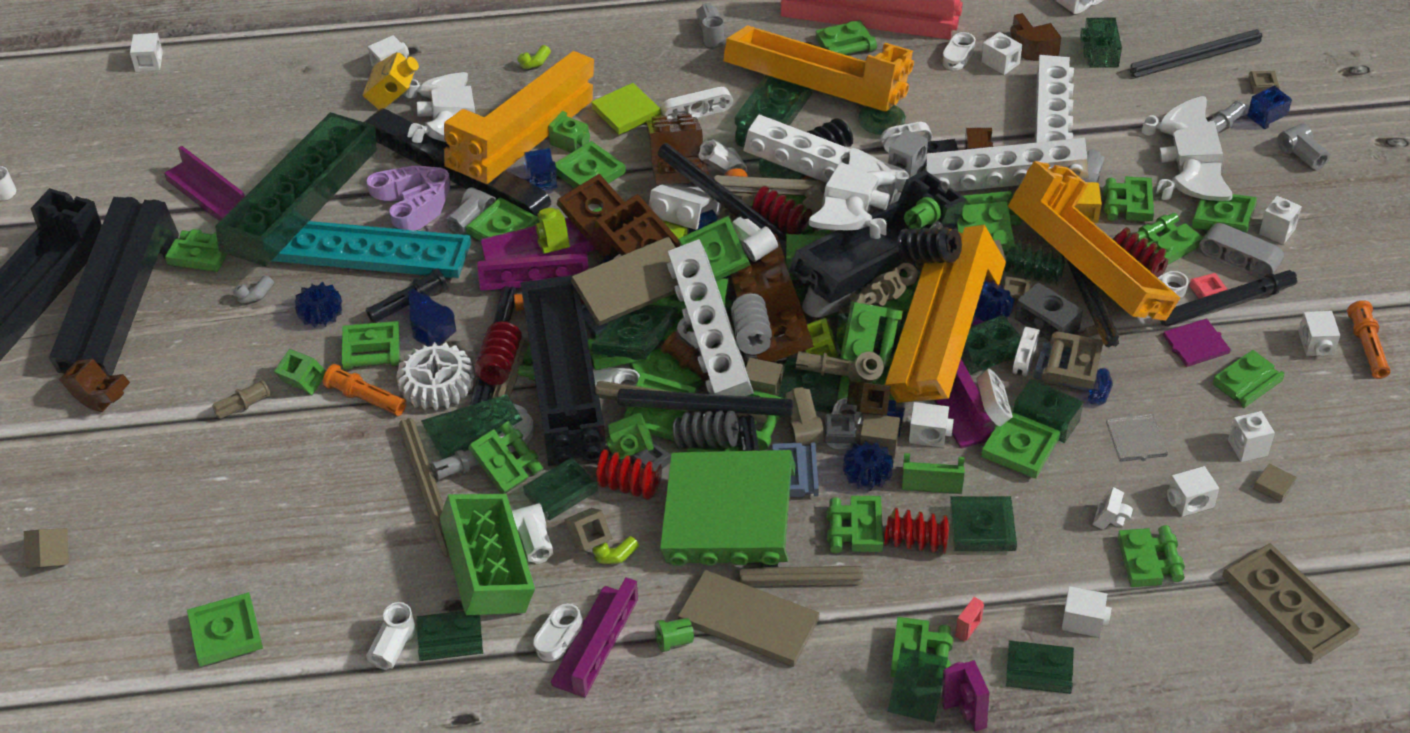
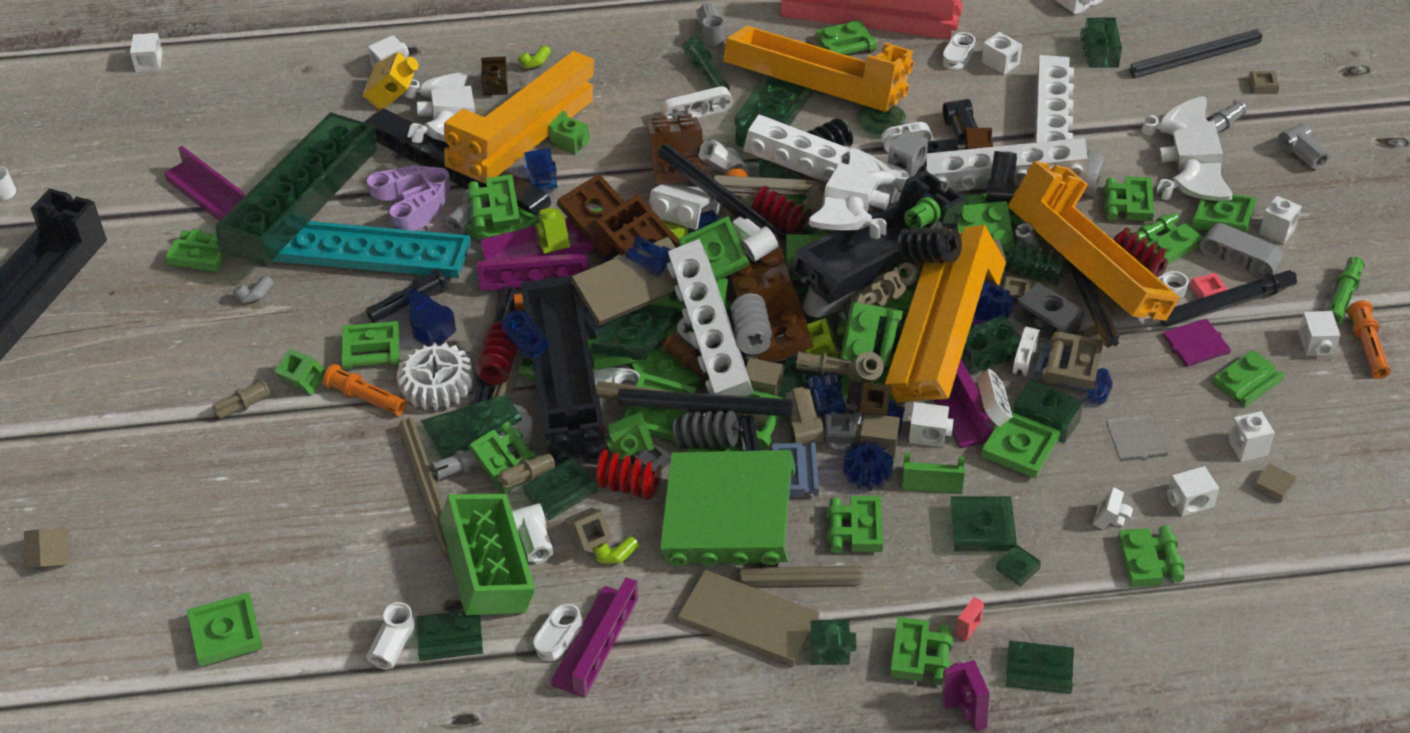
(92, 386): reddish brown brick -> none
(113, 283): black brick -> none
(318, 304): clear blue gear -> none
(494, 76): none -> dark brown brick
(502, 200): none -> bright green plate
(526, 335): none -> clear blue plate
(526, 470): none -> dark tan axle
(587, 163): bright green plate -> none
(625, 108): lime tile -> none
(656, 263): none -> clear blue piece
(673, 633): bright green bush -> none
(702, 59): none -> clear green pin
(827, 386): none -> clear blue piece
(831, 642): none -> clear green brick
(917, 530): red piece -> none
(917, 684): clear green plate -> none
(960, 116): none -> black piece
(1001, 184): none -> black piece
(1018, 565): none -> clear green plate
(1026, 235): none -> light grey pin
(1035, 40): reddish brown brick -> none
(1085, 612): white brick -> none
(1090, 202): yellow panel -> none
(1269, 106): clear blue brick -> none
(1290, 603): dark tan tile -> none
(1347, 283): none -> bright green pin

